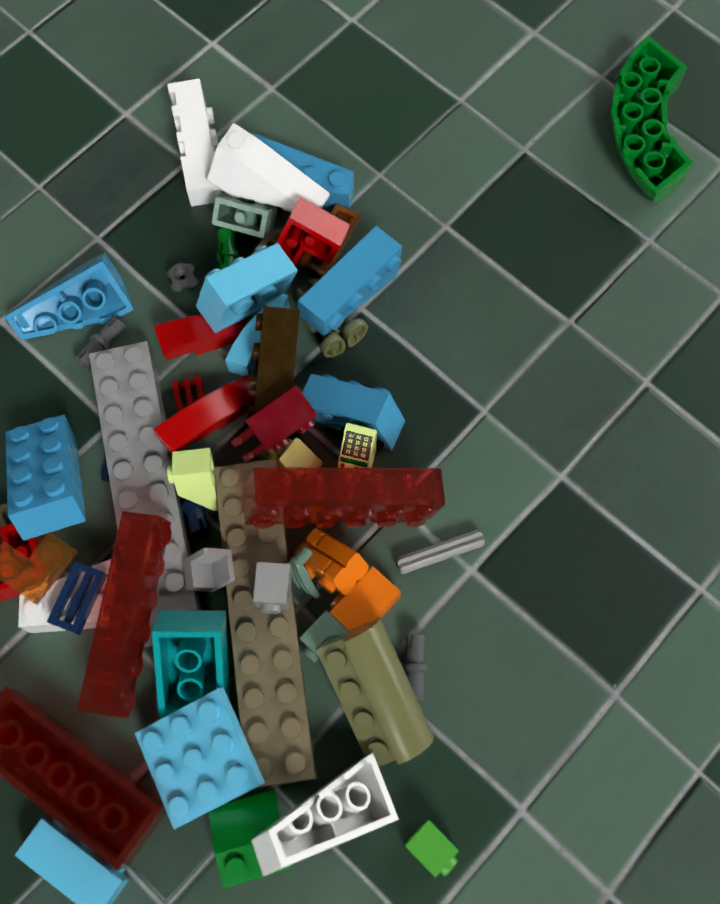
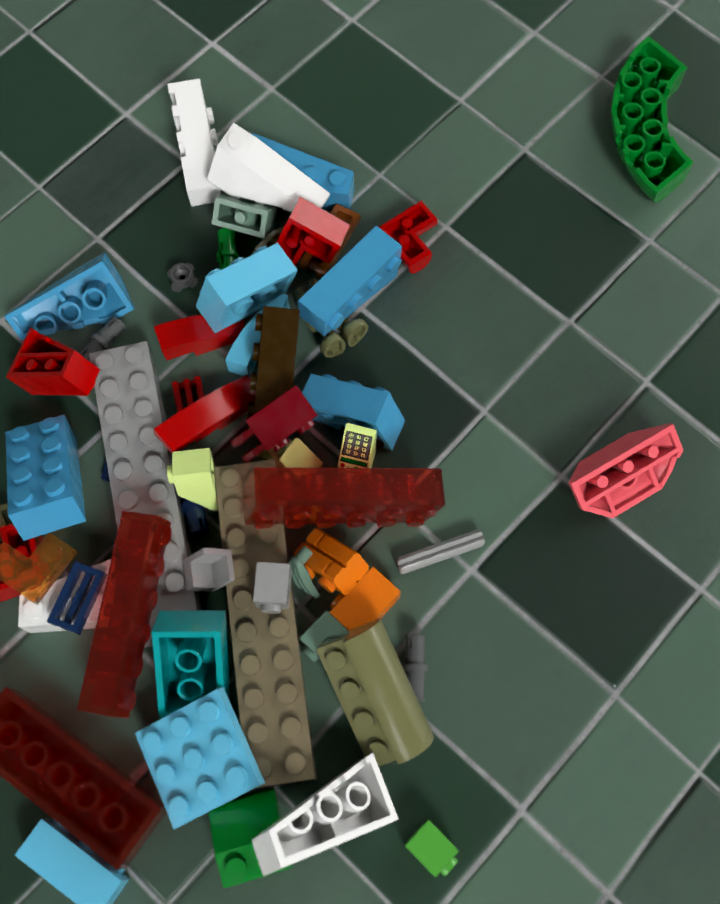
(51, 368): none -> red wedge
(406, 229): none -> red brick
(626, 470): none -> coral wedge

